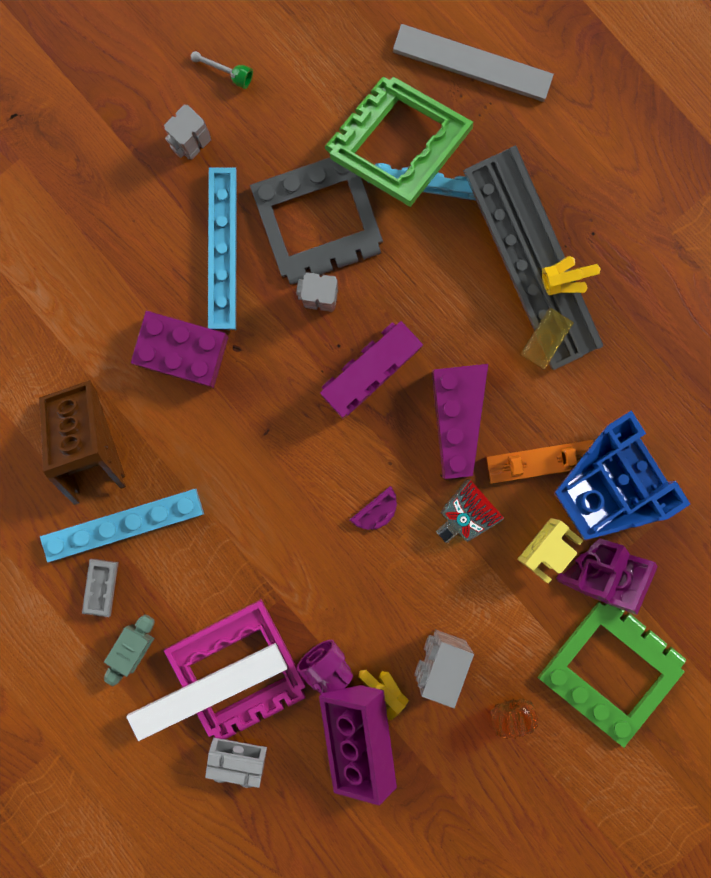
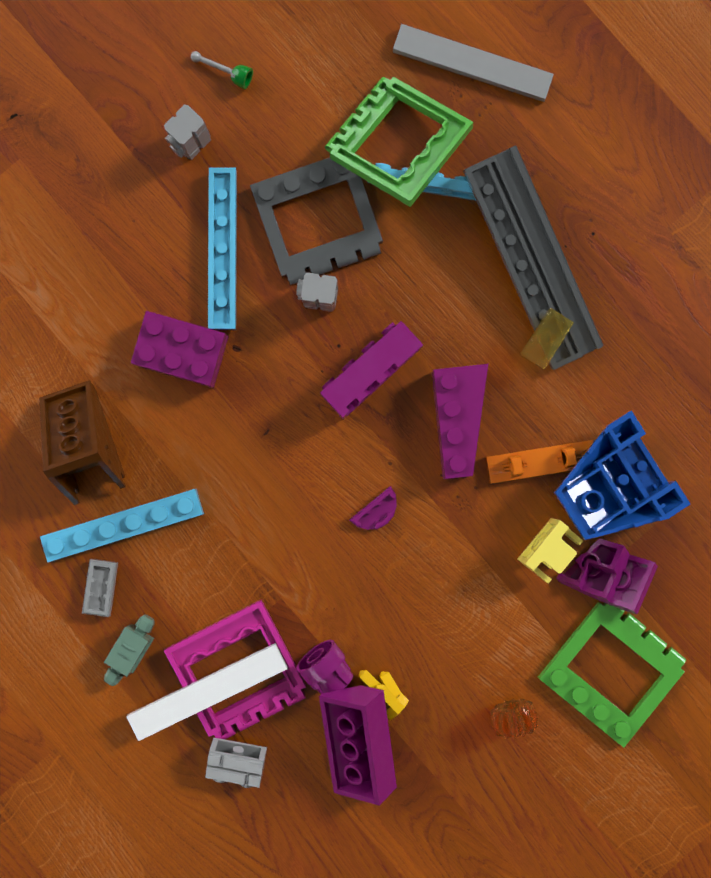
(444, 668): light grey brick -> none
(468, 514): torso -> none
(559, 280): yellow rock -> none

